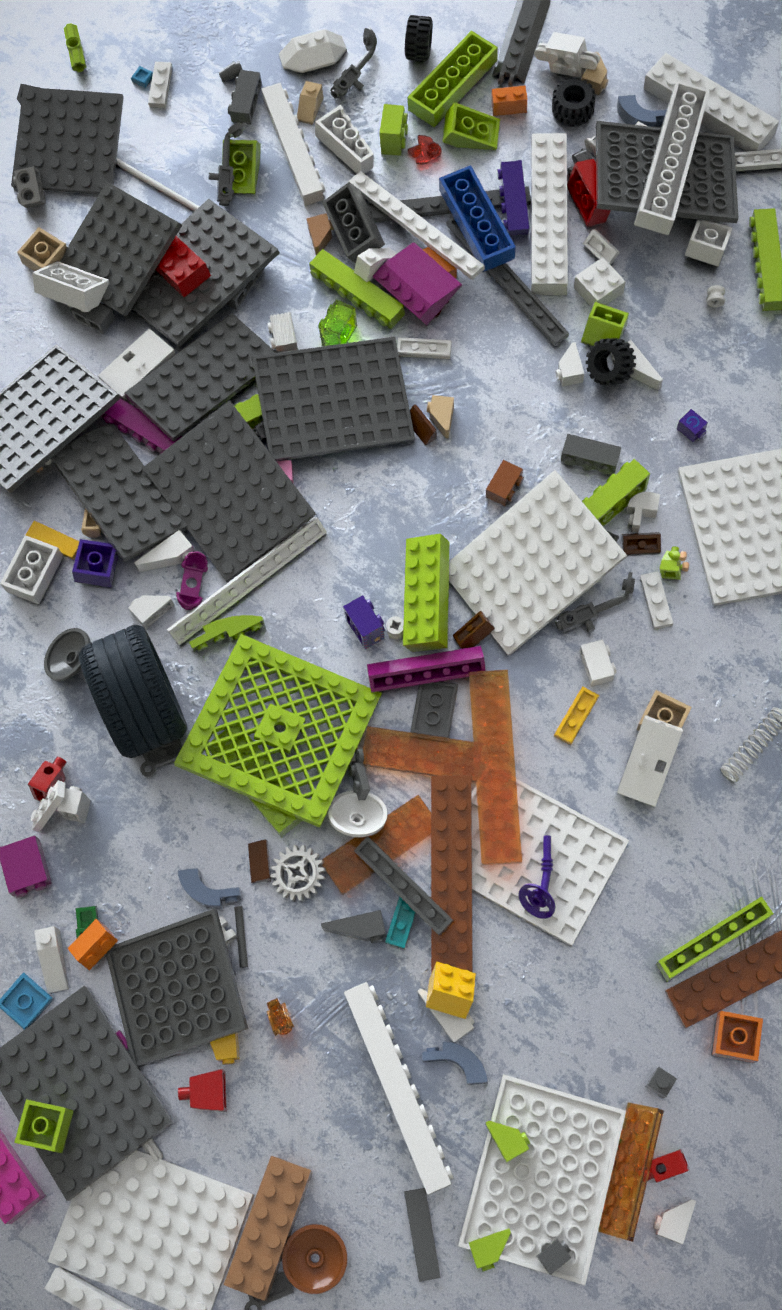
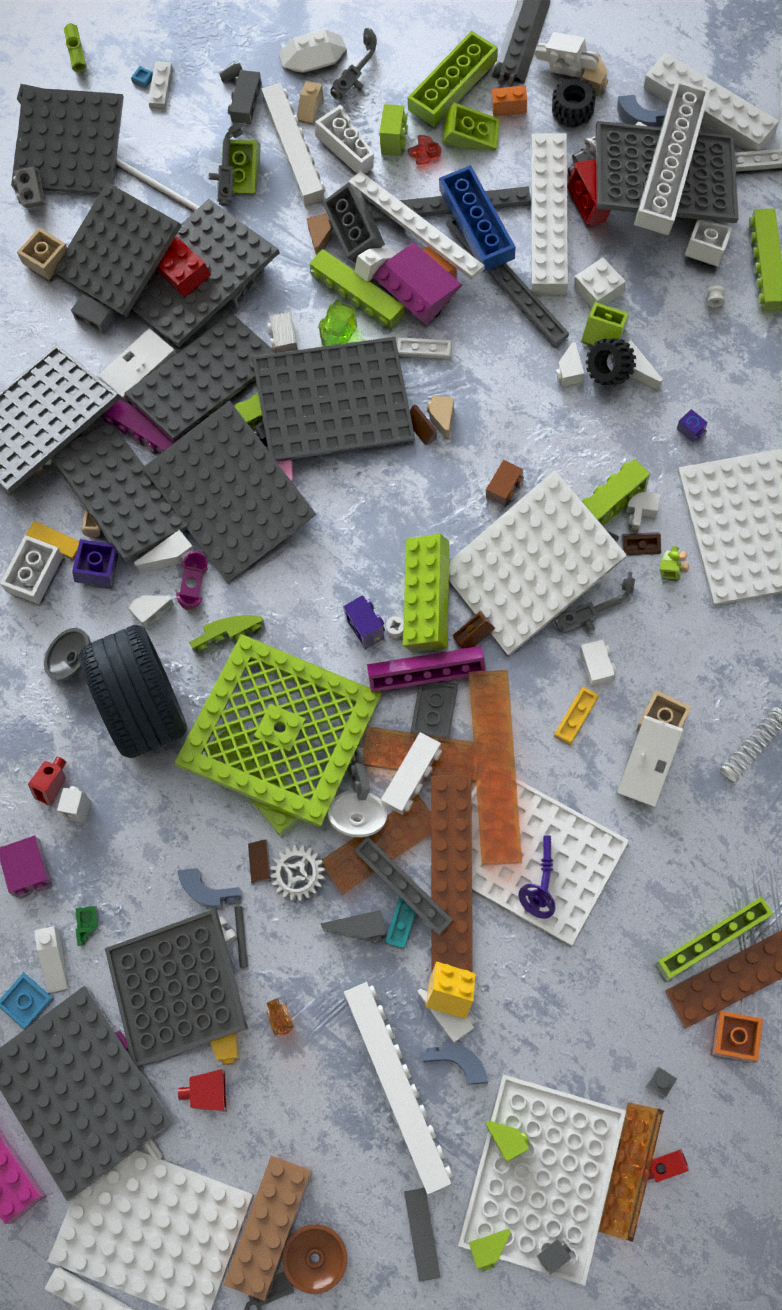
(44, 1126): lime brick -> none
(48, 806): white plate -> none
(70, 286): white slope -> none
(92, 944): orange brick -> none
(160, 756): dark grey hinge -> none
(246, 581): white plate -> none
(411, 774): none -> white brick
(418, 38): black tyre -> none
(514, 197): dark purple brick -> none
(590, 454): dark grey brick -> none
(601, 246): white plate -> none
(656, 600): white plate -> none
(675, 1222): white slope -> none

